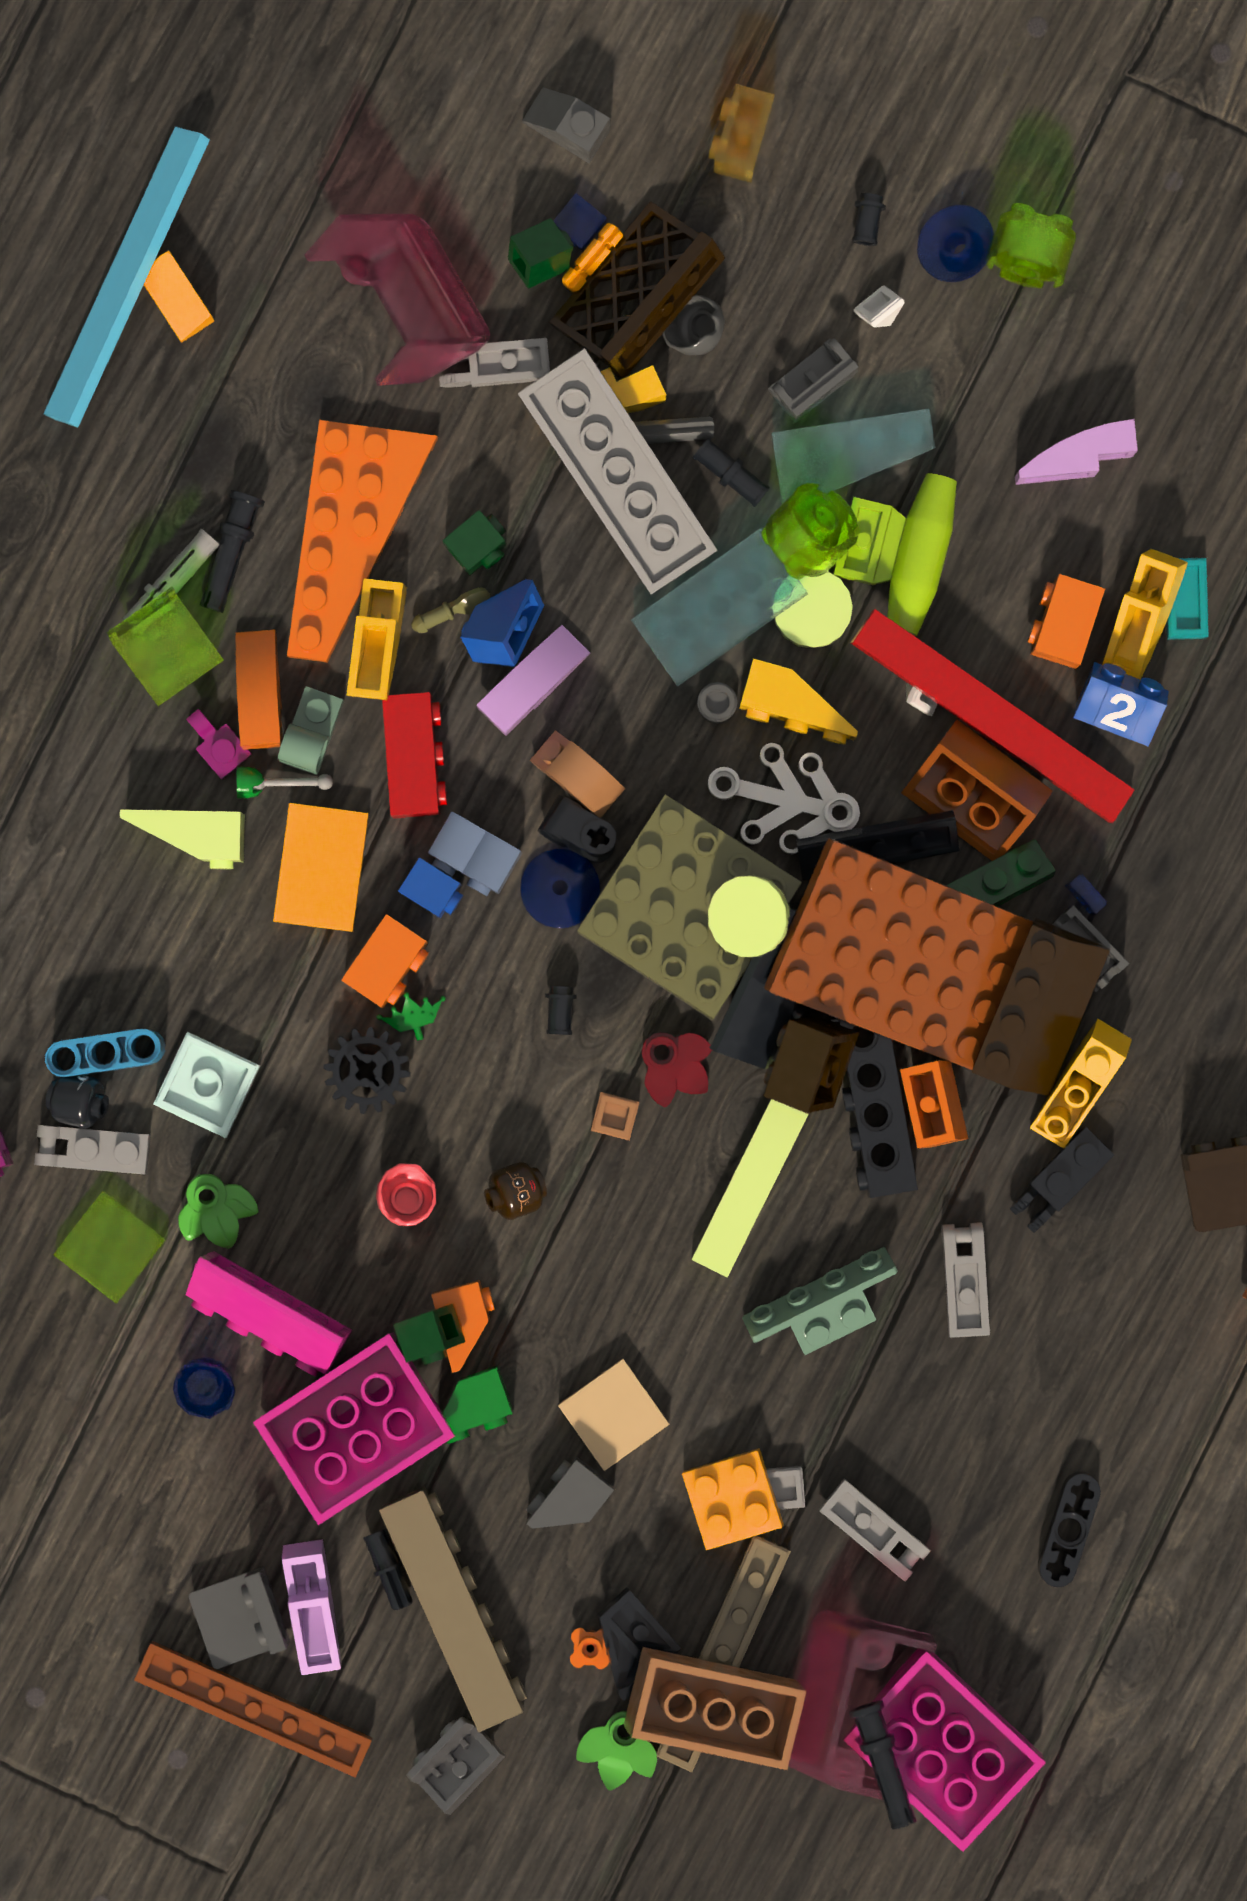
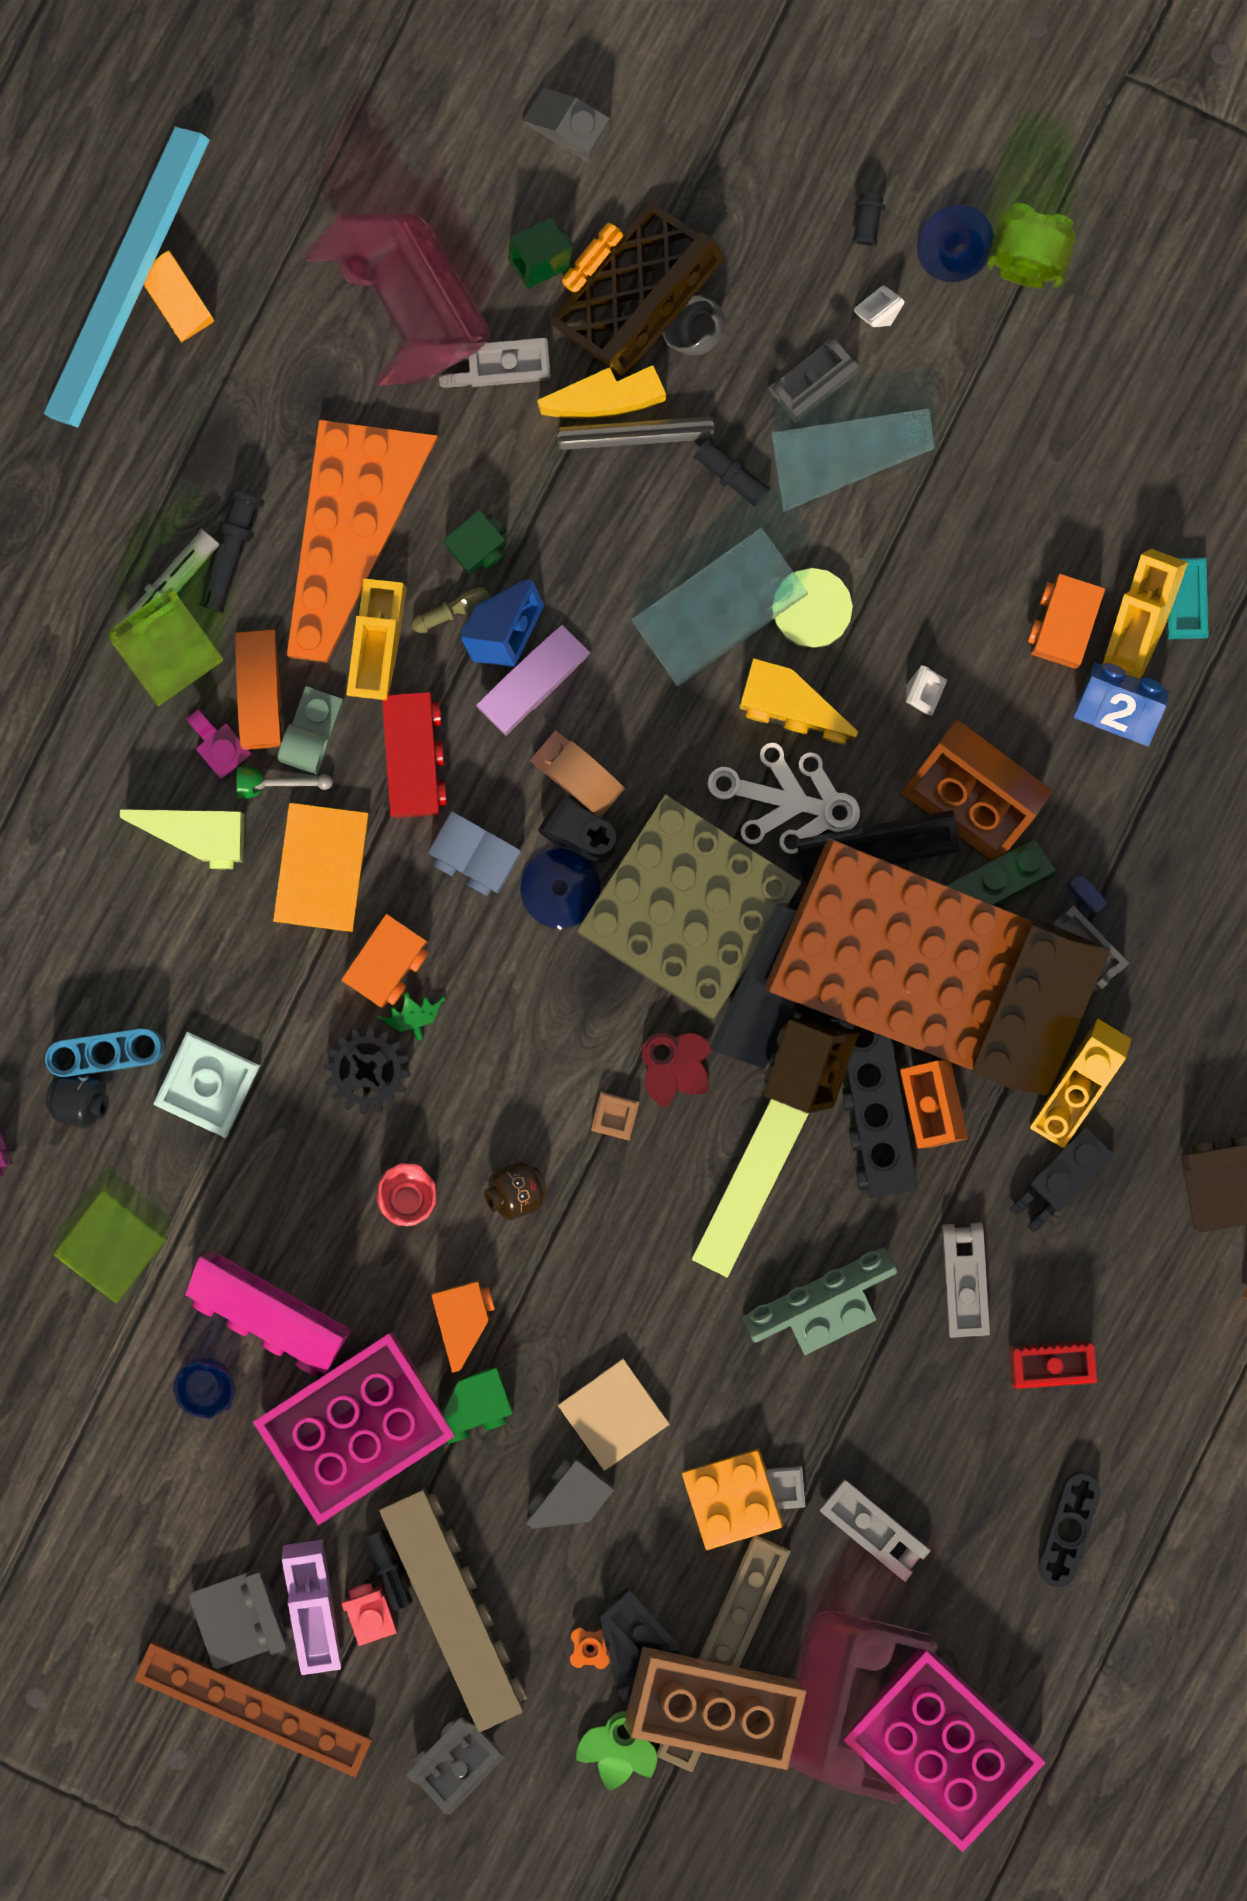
(94, 1149): light grey plate -> none
(217, 1216): bright green plate -> none
(369, 1613): none -> coral bracket
(429, 1335): dark green brick -> none
(431, 889): blue brick -> none
(560, 1010): black pin -> none
(580, 221): clear blue tile -> none
(617, 471): light grey plate -> none
(717, 702): dark grey tile -> none
(743, 134): clear yellow brick -> none
(748, 916): yellowish green tile -> none
(811, 531): clear neon green brick -> none
(878, 1745): black pin -> none
(903, 549): lime plate -> none
(992, 716): red tile -> none
(1052, 1364): none -> red brick
(1081, 453): lavender slope -> none

